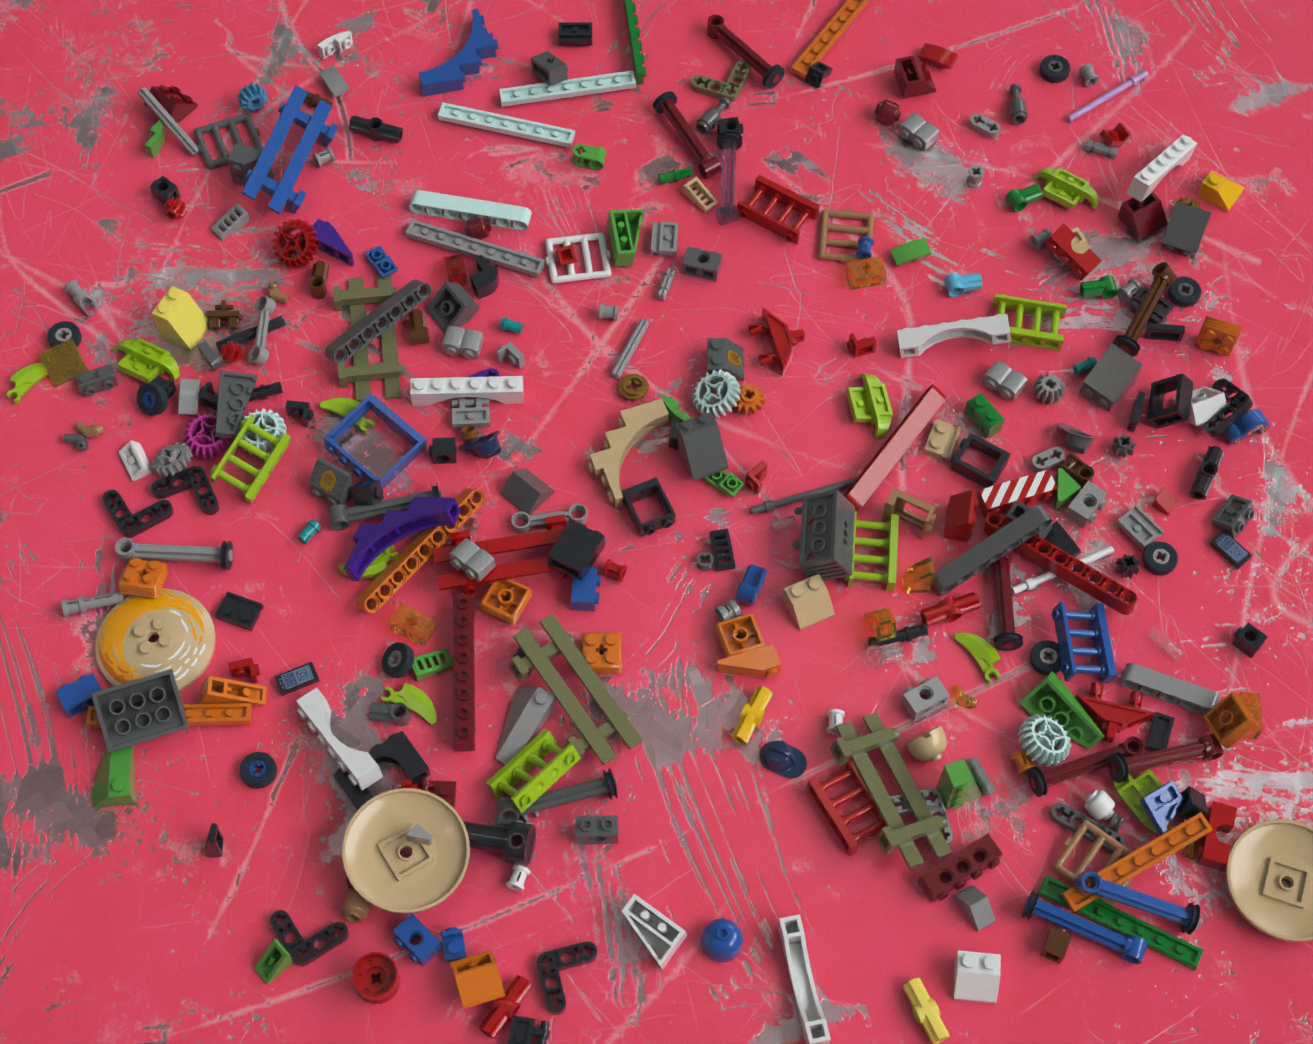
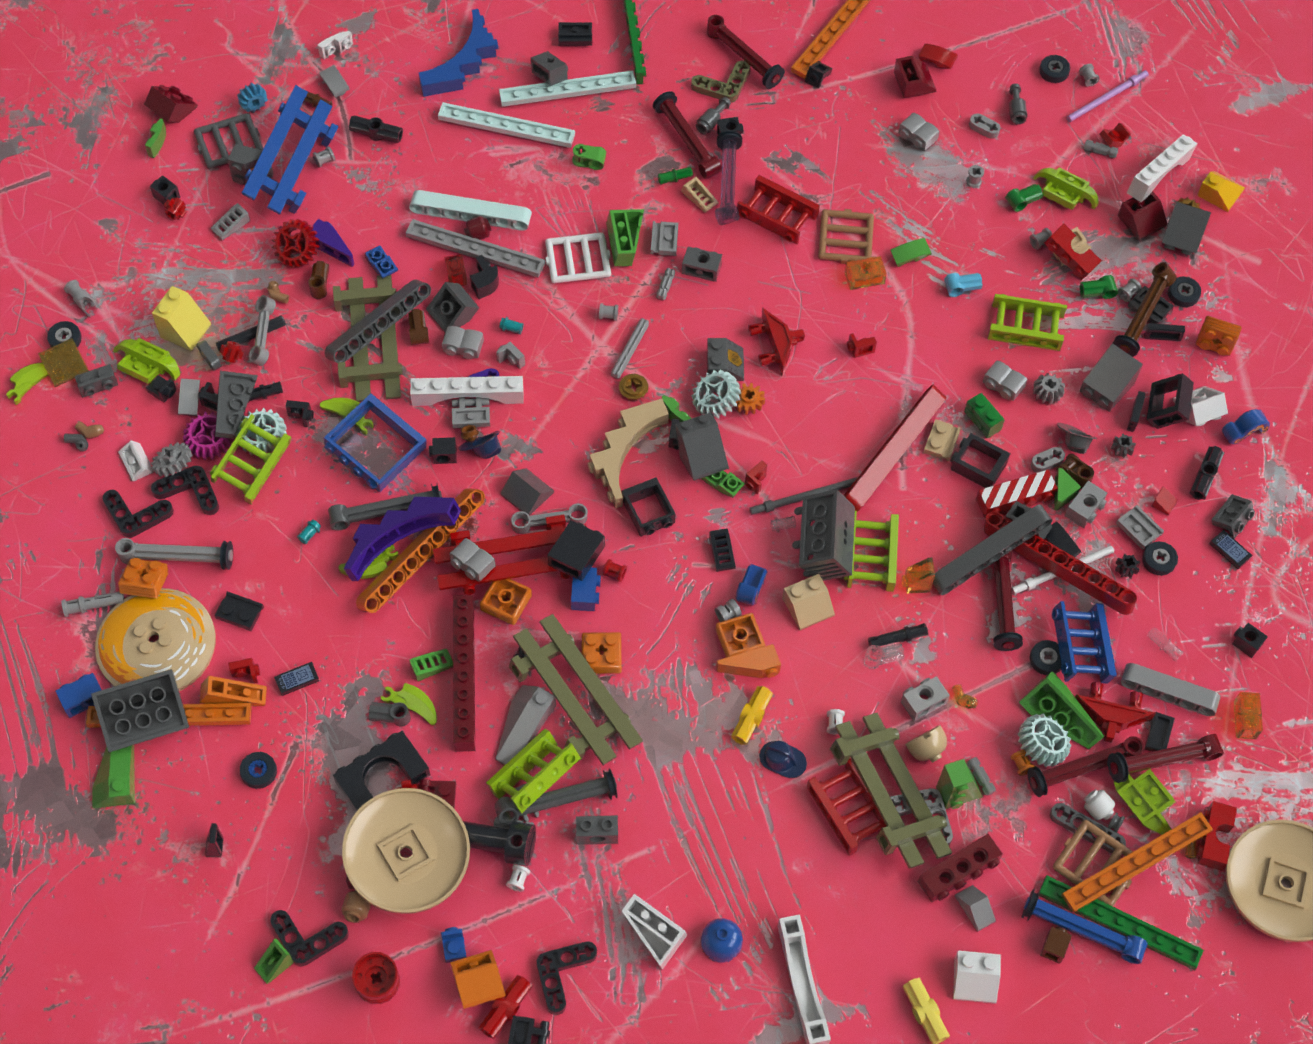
(149, 406): black bush -> none
(169, 122): light grey axle -> none
(231, 316): reddish brown hips -> none
(330, 483): dark grey slope -> none
(358, 764): white arch -> none
(367, 492): black brick -> none
(390, 660): black bush -> none
(408, 616): brick -> none
(411, 929): blue brick -> none
(419, 835): light grey slope -> none
(566, 255): red slope -> none
(705, 555): dark grey bush -> none
(866, 248): blue bush -> none
(871, 404): lime plate -> none
(881, 624): slope -> none
(887, 112): dark red head -> none
(896, 505): medium nougat window -> none
(950, 609): red piece -> none
(960, 516): red slope -> none
(982, 652): lime piece -> none
(988, 329): white arch -> none
(1085, 366): teal pin -> none
(1162, 805): wing -> none
(1186, 917): blue piece -> none
(1192, 803): black brick -> none
(1230, 720): orange brick -> none
(1240, 401): black beam -> none

